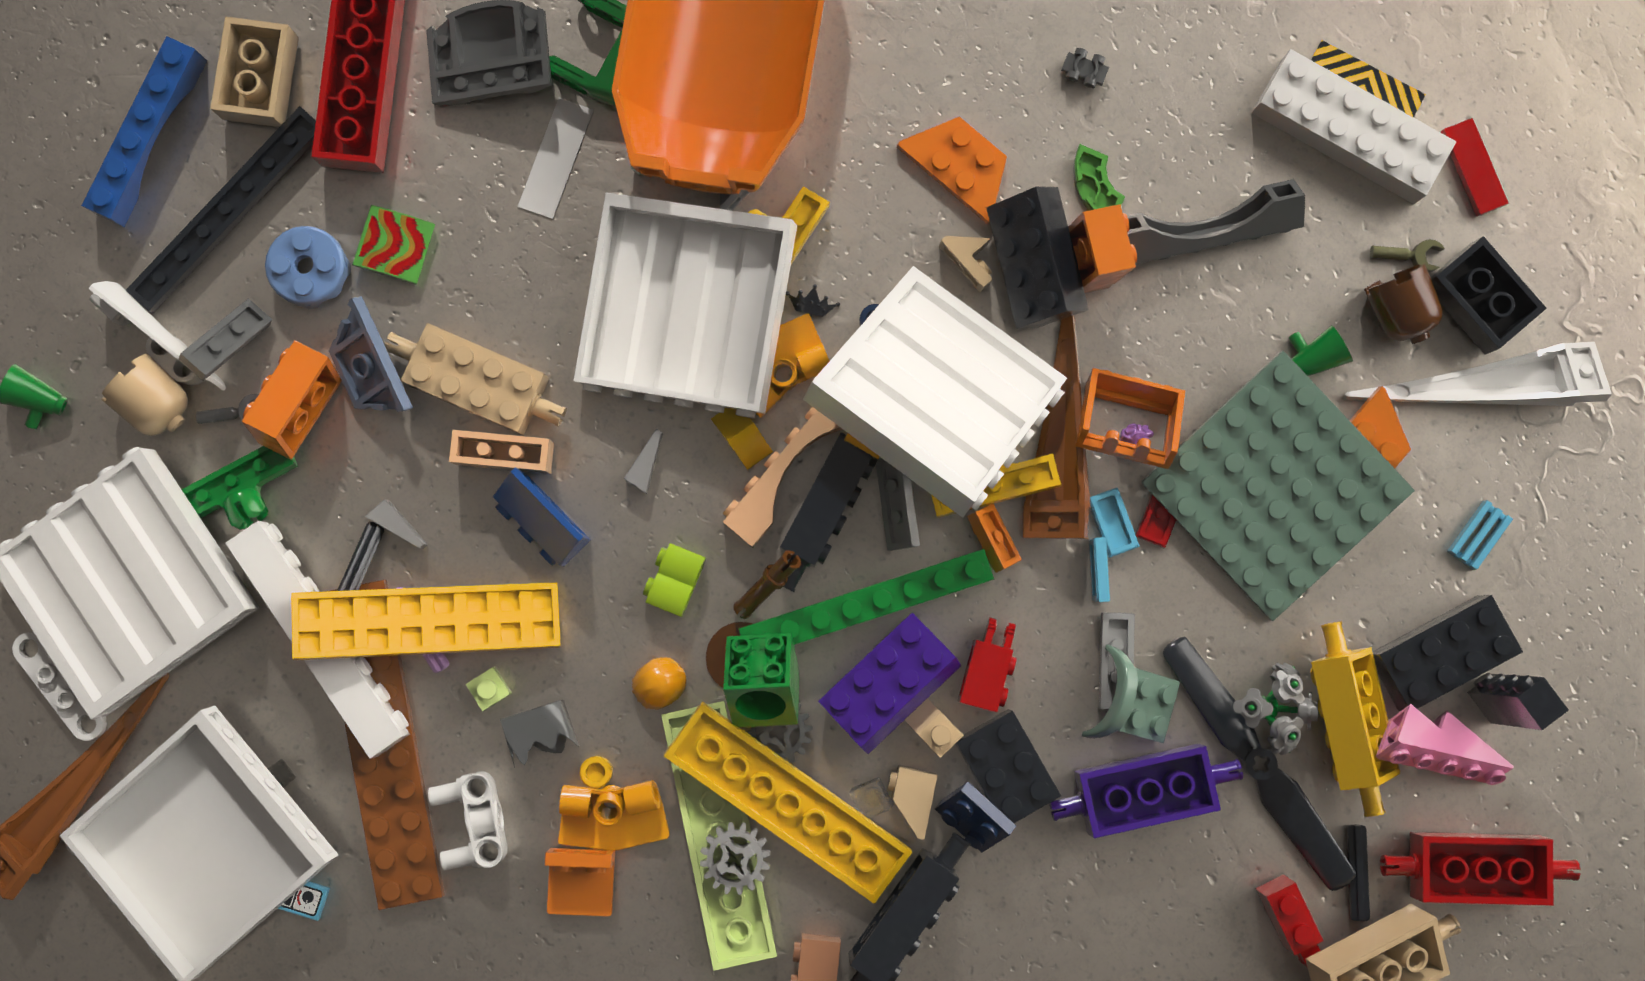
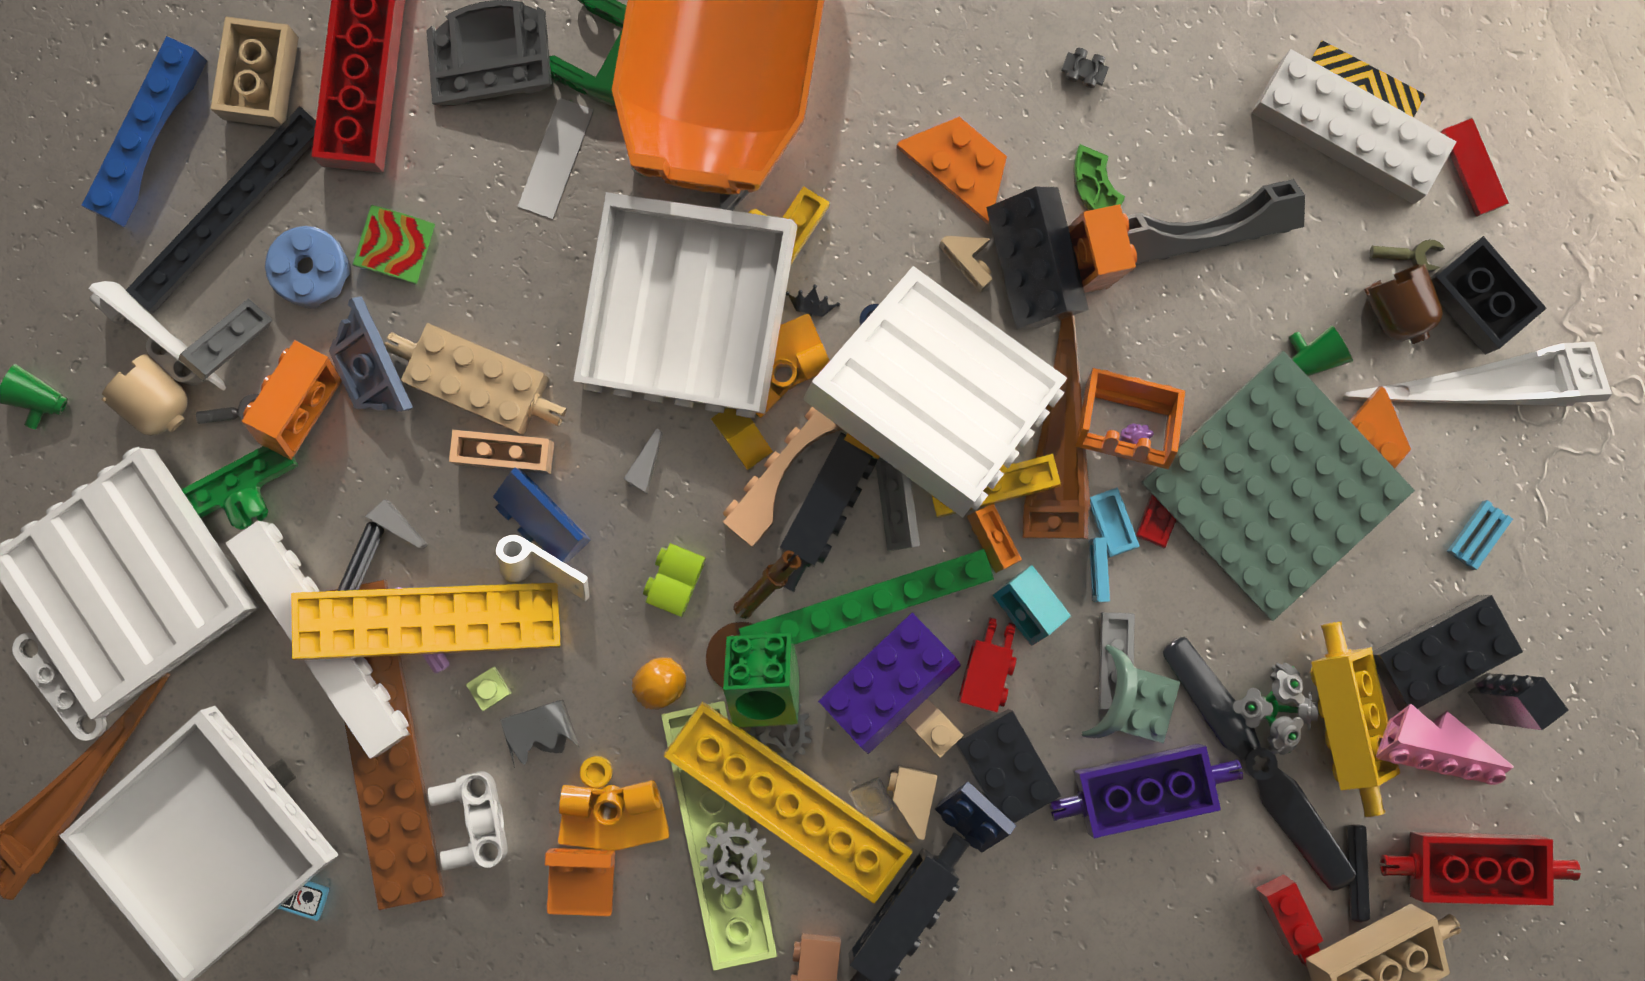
(519, 558): none -> white door
(1031, 605): none -> brick

